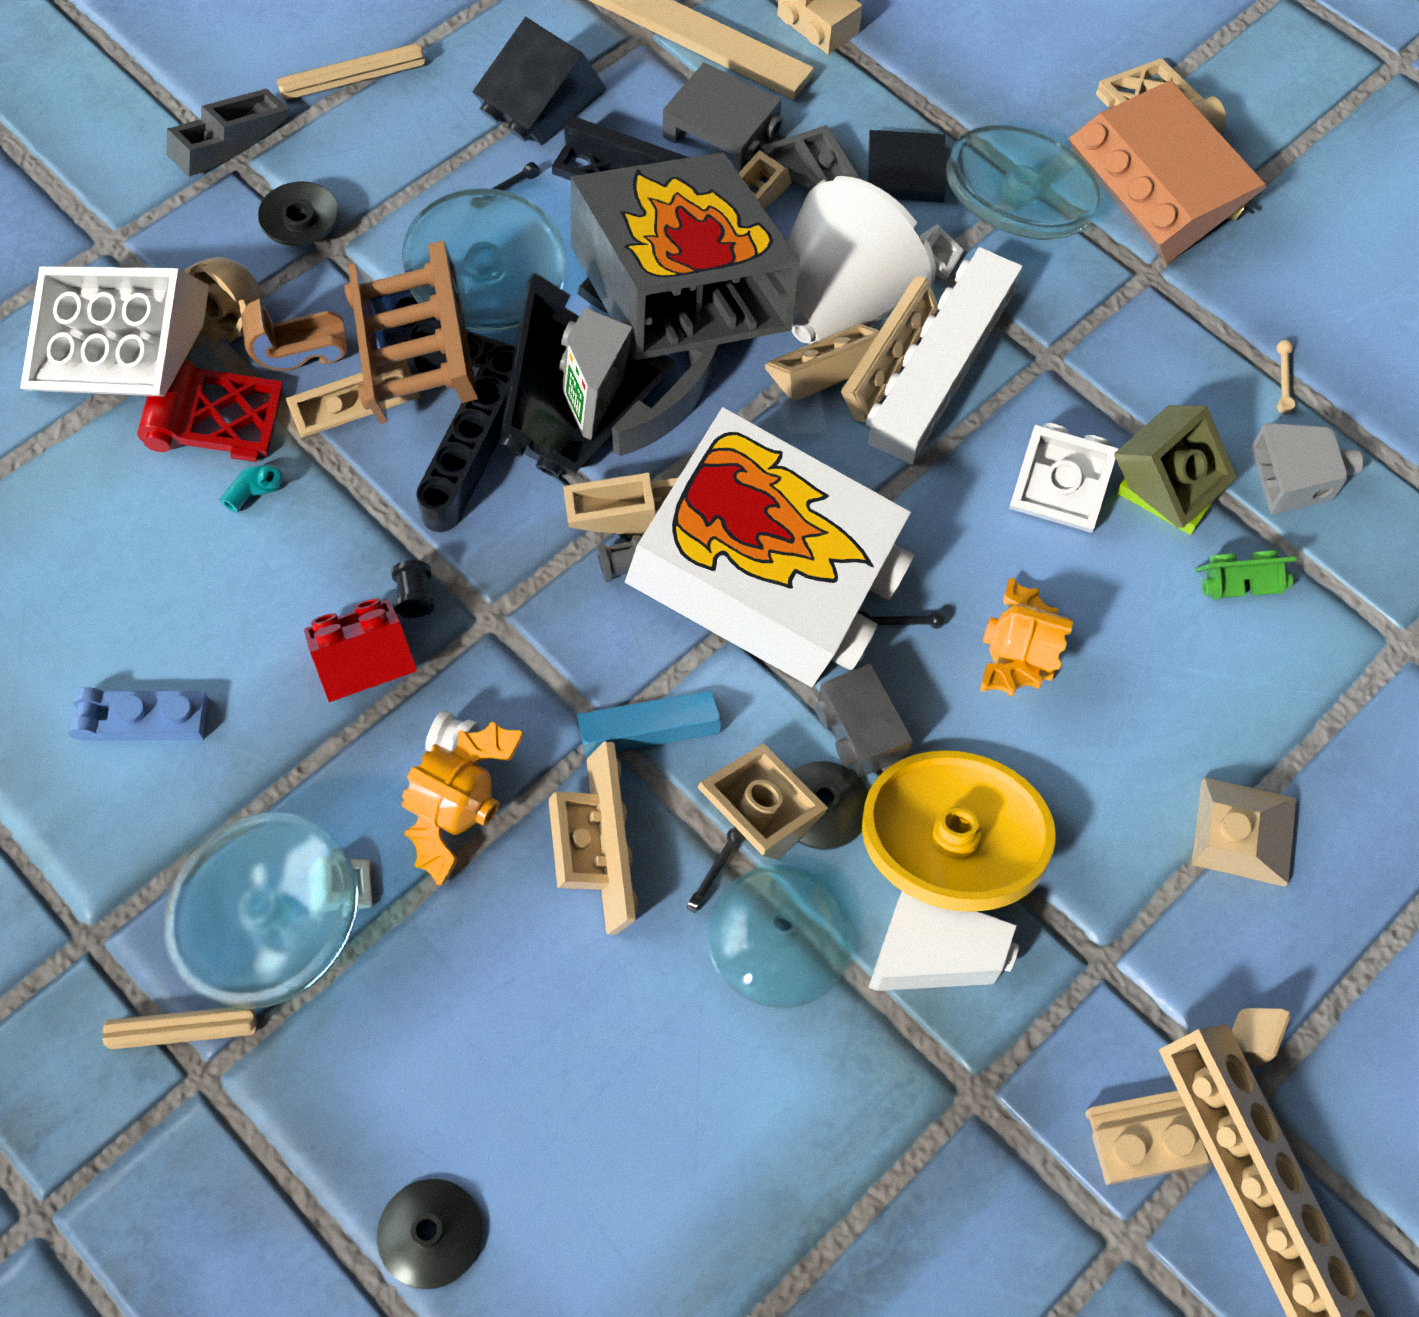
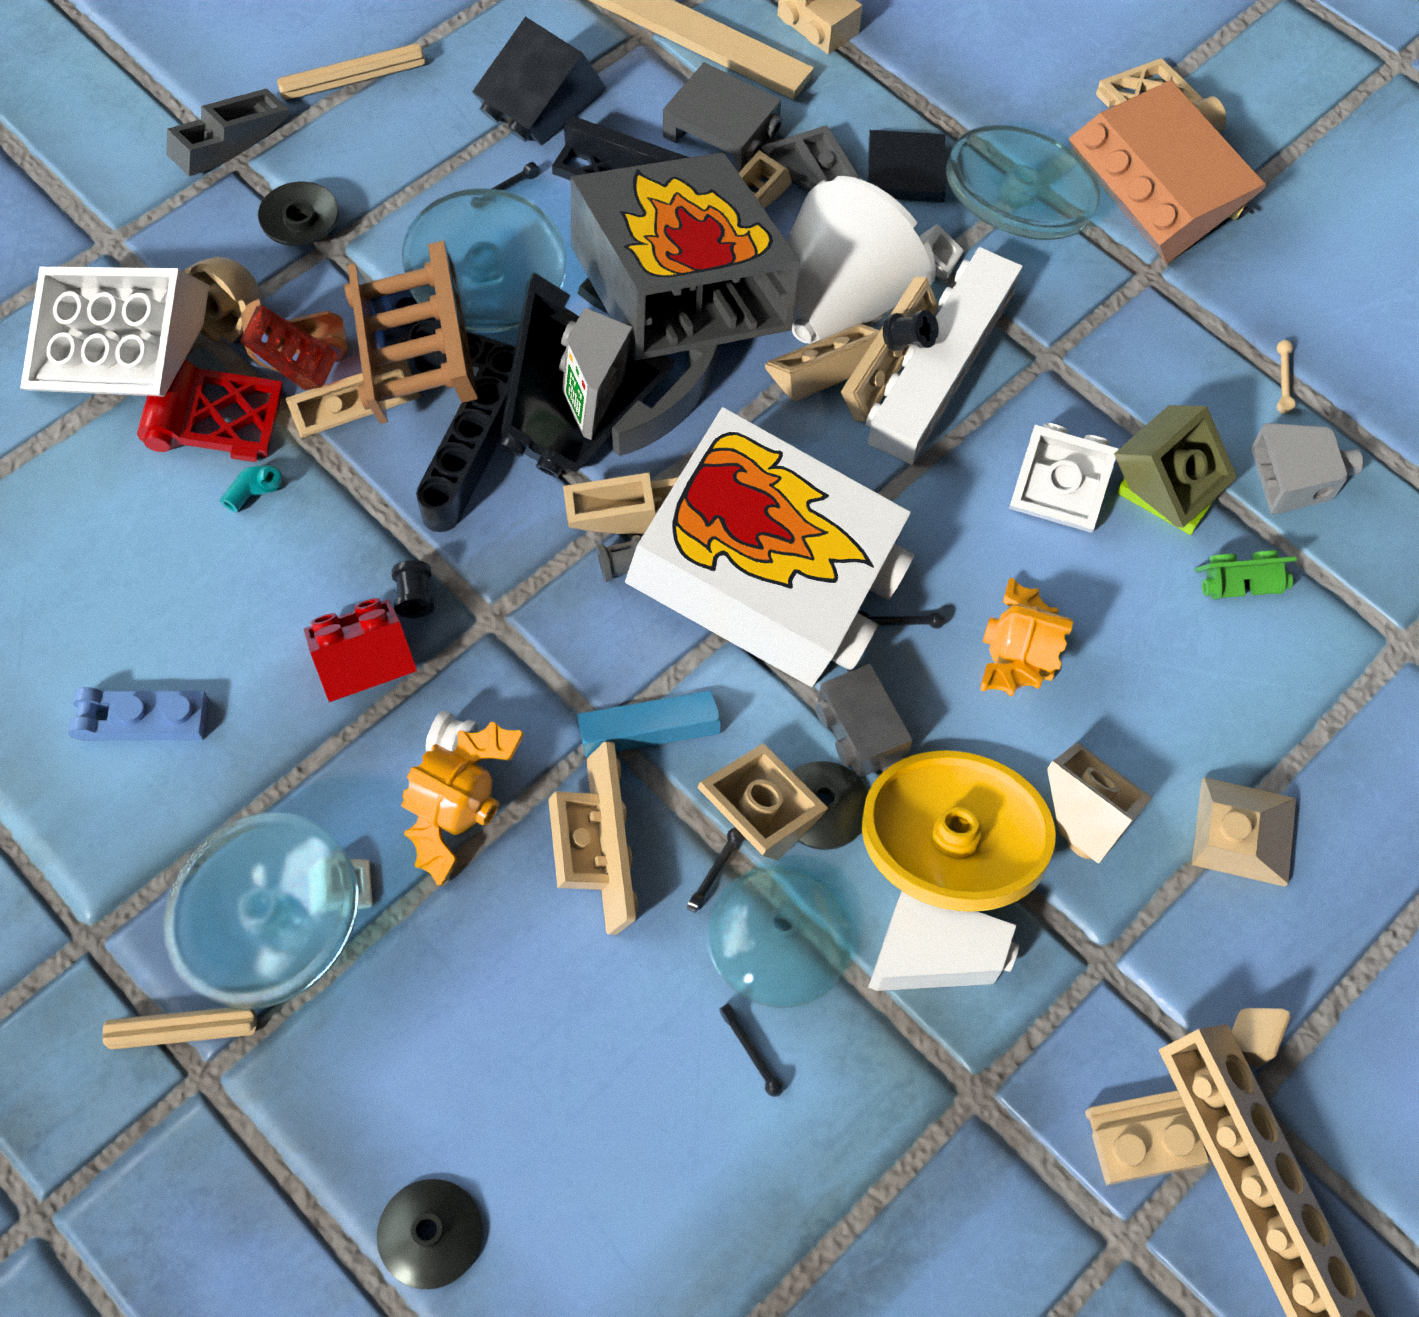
(313, 361): none -> clear red slope
(773, 1085): none -> black hinge
(911, 330): none -> black bush
(1092, 802): none -> slope

